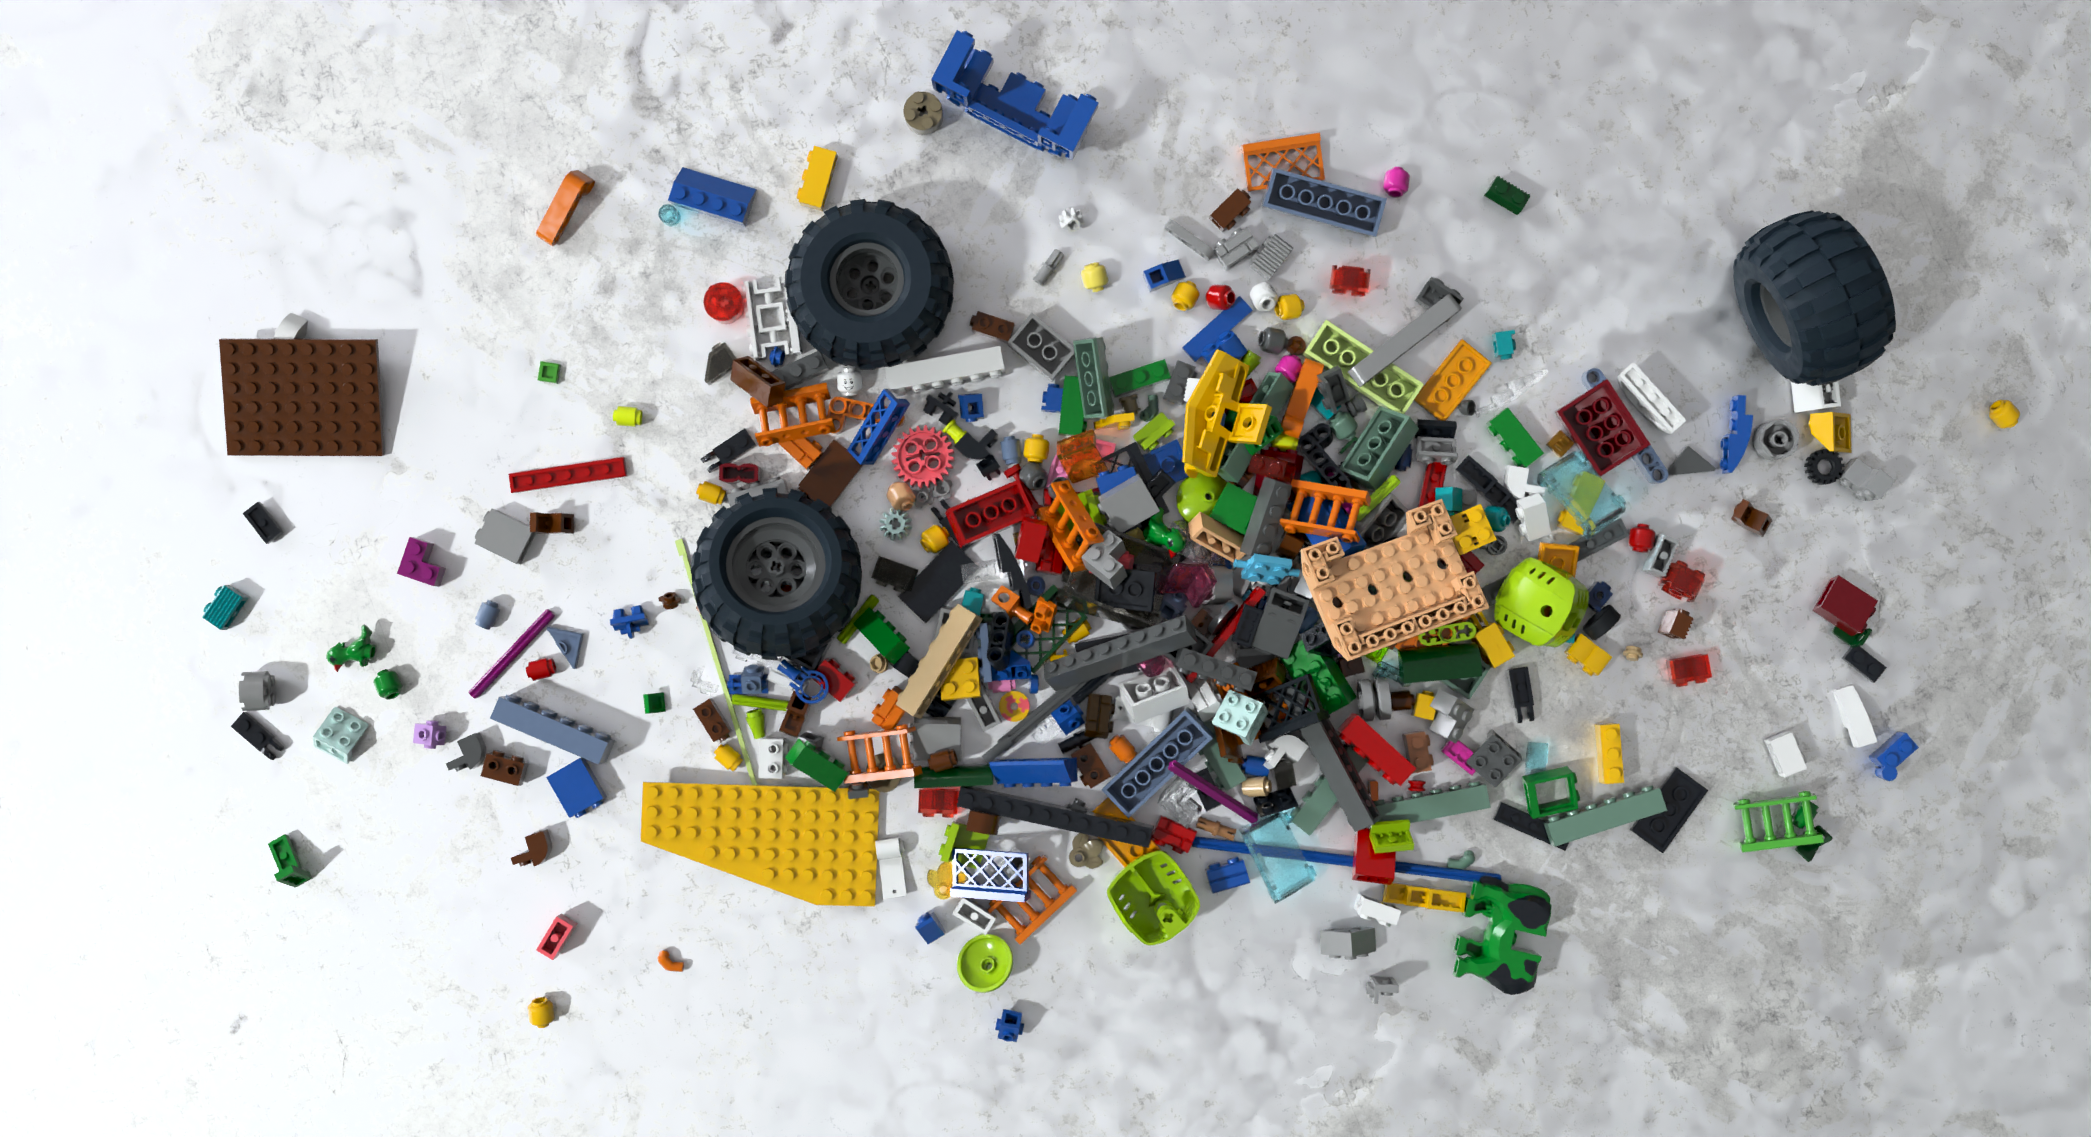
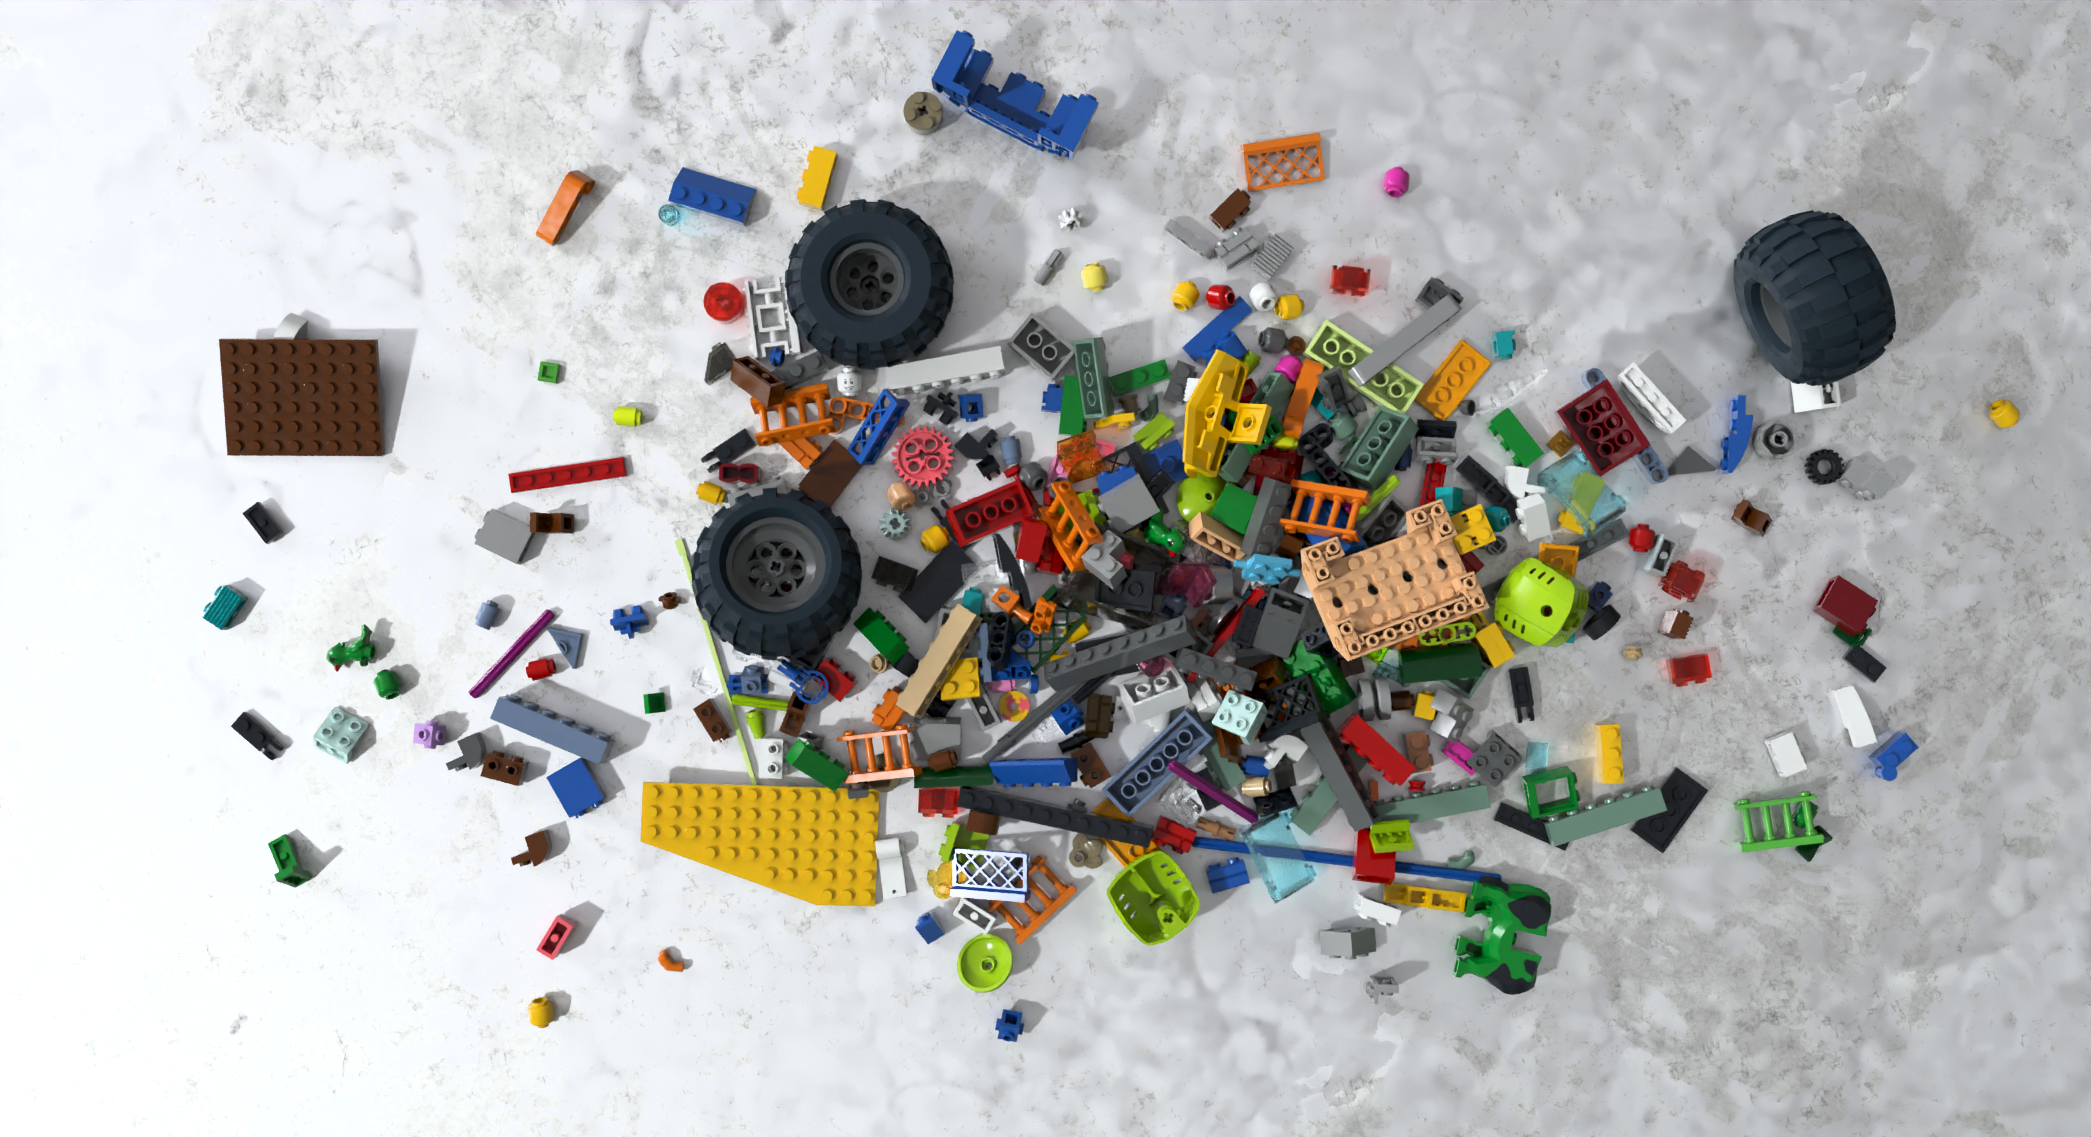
(256, 691): light grey brick -> none
(416, 564): magenta brick -> none
(728, 757): yellow brick -> none
(850, 628): lime axle -> none
(954, 431): neon yellow bush -> none
(992, 326): reddish brown brick -> none
(1036, 448): yellow head -> none
(1042, 585): dark blue brick -> none
(1122, 748): orange brick -> none
(1163, 275): blue slope -> none
(1309, 620): light blue brick -> none
(1324, 202): sand blue brick -> none
(1507, 195): dark green brick -> none
(1587, 655): yellow brick -> none
(1832, 430): yellow slope -> none

